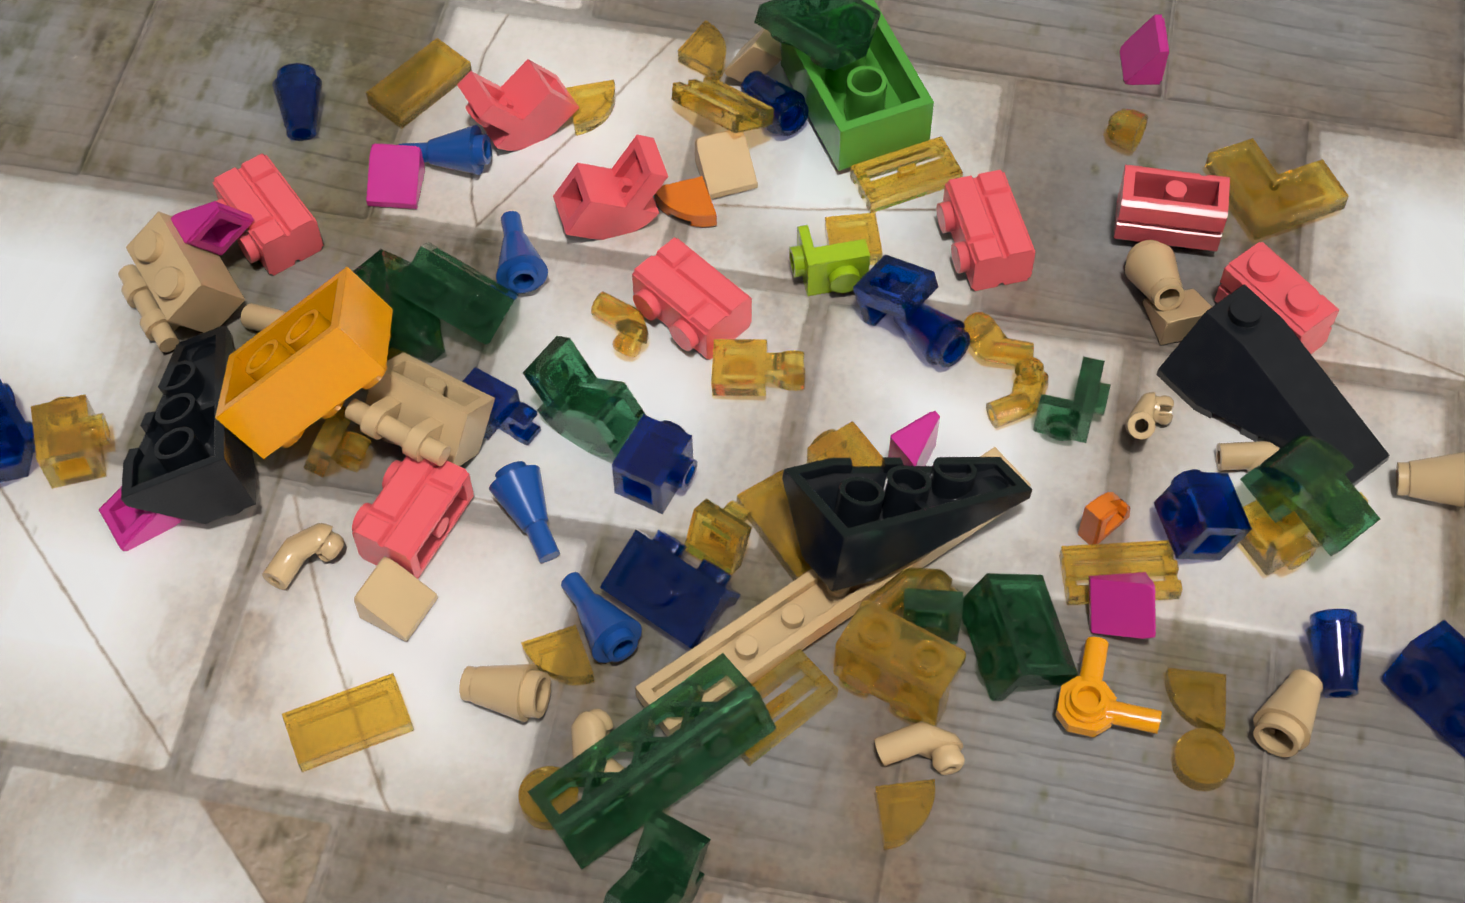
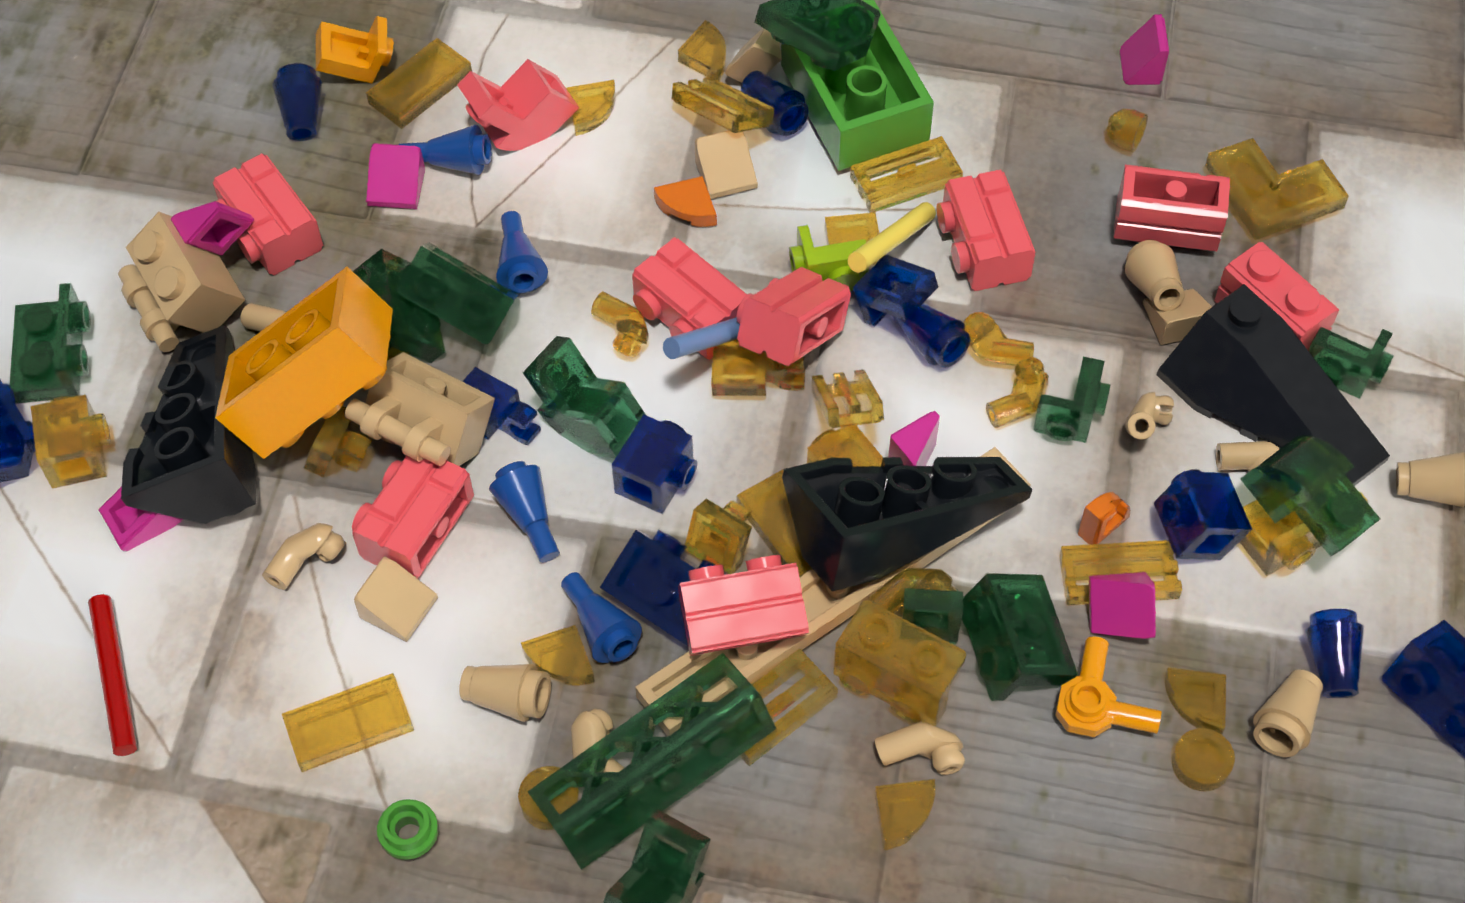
(49, 348): none -> clear green bracket
(112, 675): none -> red bar
(353, 52): none -> light orange bracket
(405, 813): none -> bright green plate
(613, 201): coral brick -> none
(701, 339): none -> medium blue bar
(742, 606): none -> coral brick
(792, 315): none -> coral brick
(862, 386): none -> clear yellow tile
(891, 237): none -> light yellow bar
(1349, 363): none -> clear green bracket

